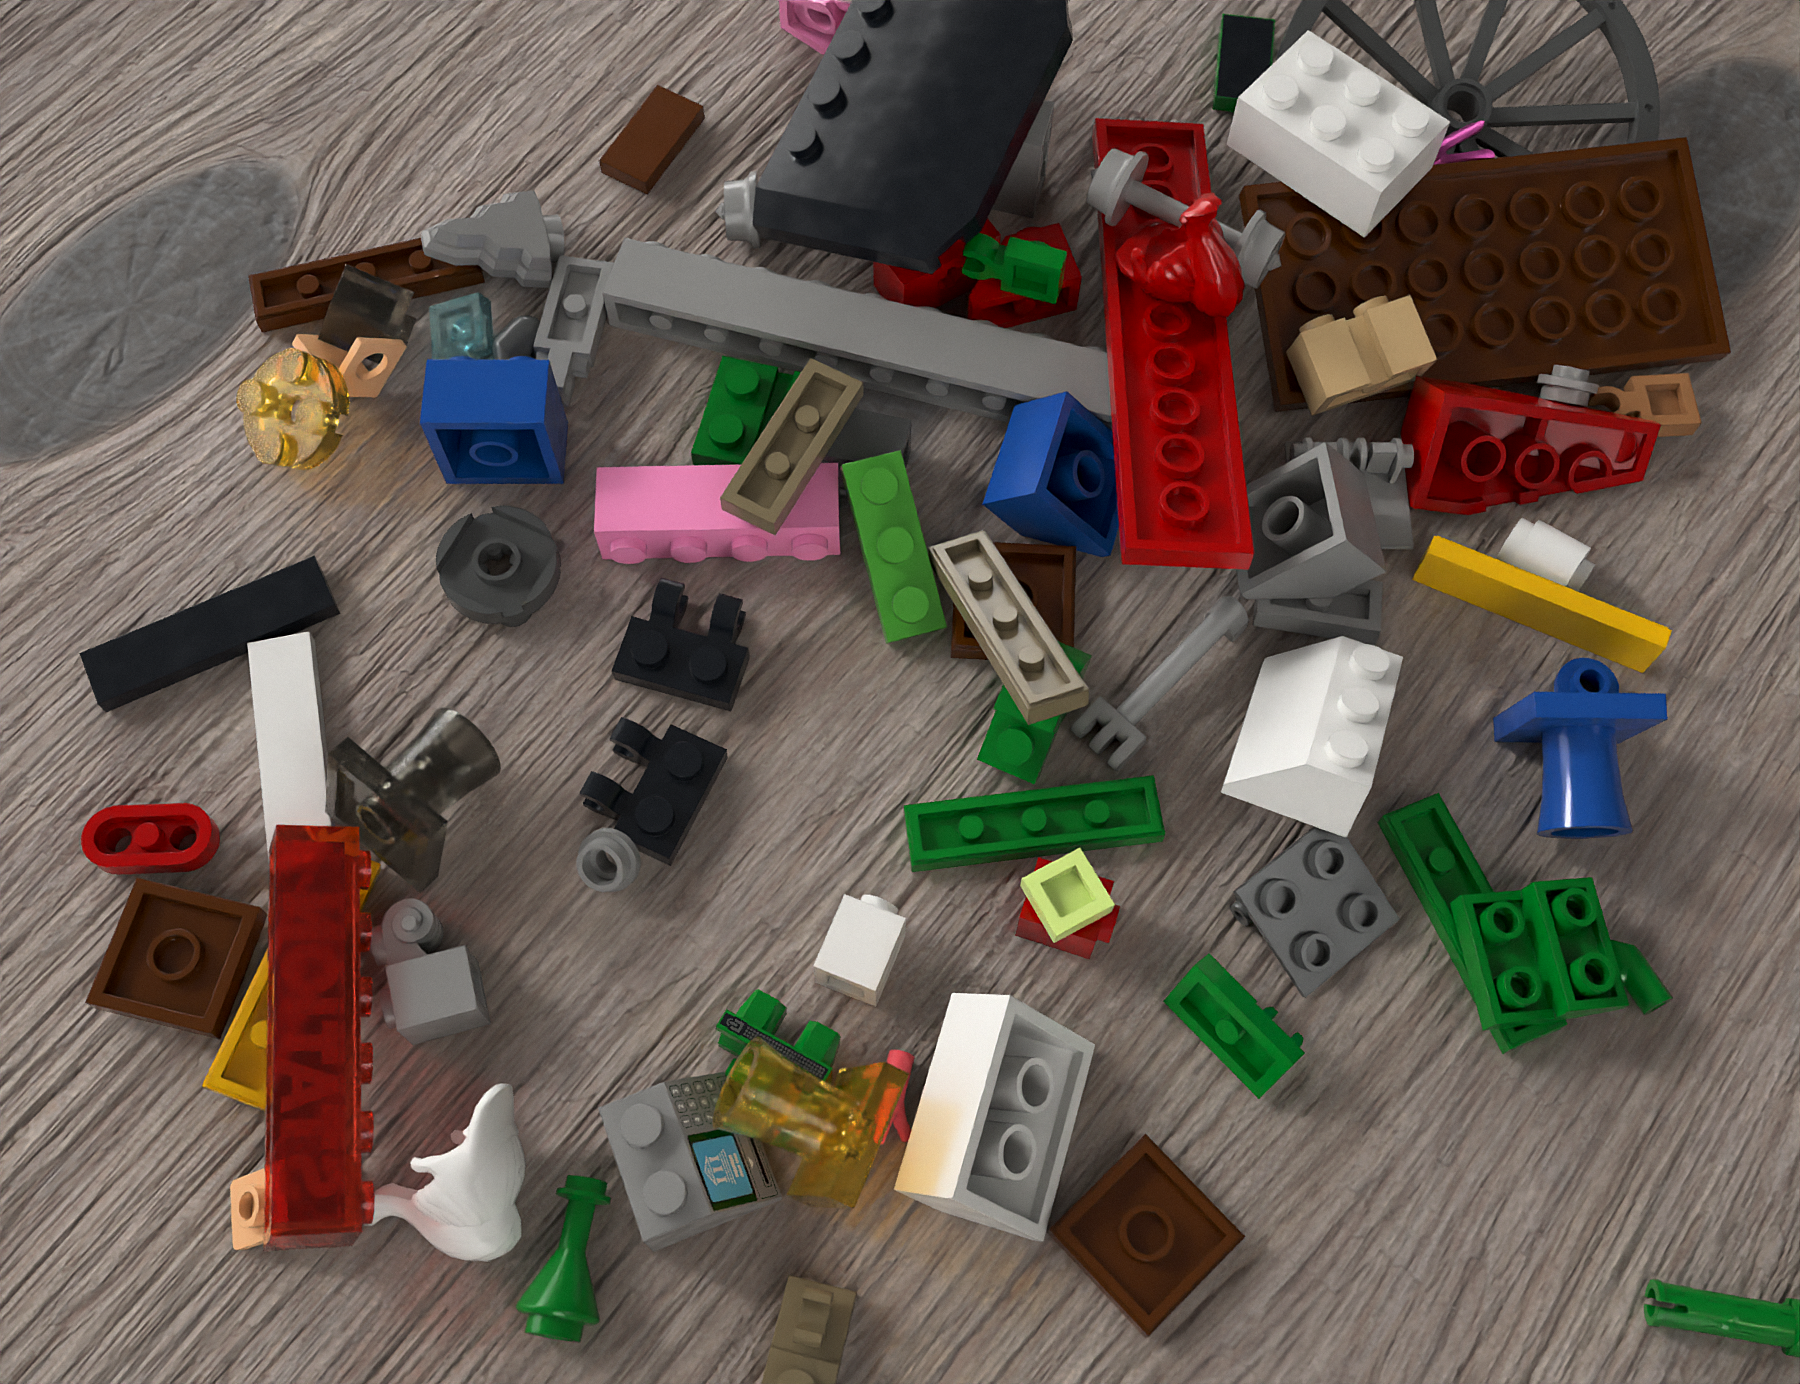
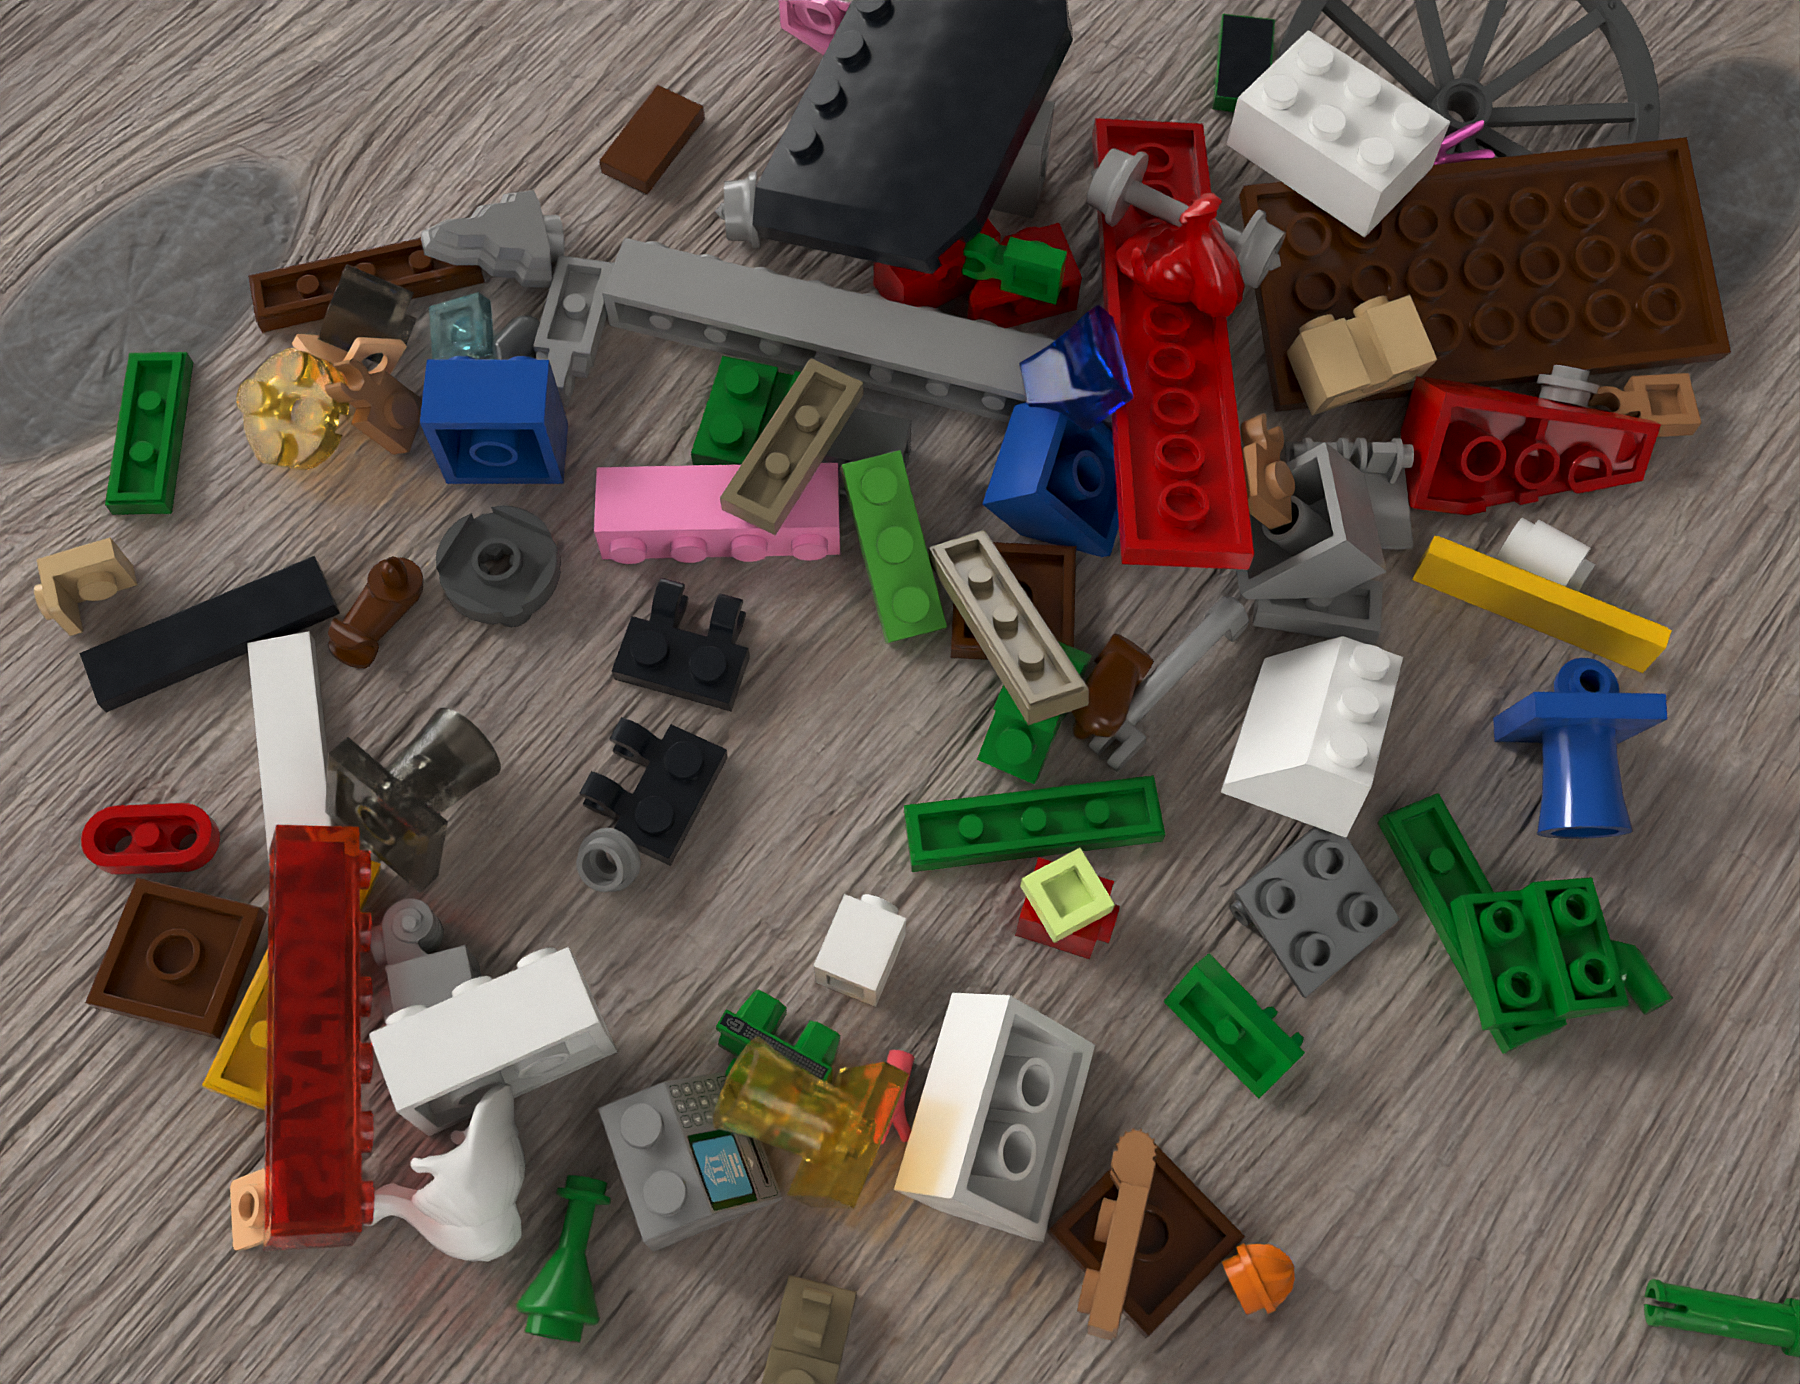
(81, 575): none -> tan bracket
(149, 433): none -> green tile
(383, 405): none -> medium nougat plate
(389, 593): none -> reddish brown piece
(491, 1033): none -> white slope
(1080, 372): none -> clear blue slope
(1111, 688): none -> reddish brown piece
(1120, 1228): none -> medium nougat hinge
(1260, 1276): none -> orange plate
(1266, 476): none -> medium nougat plate

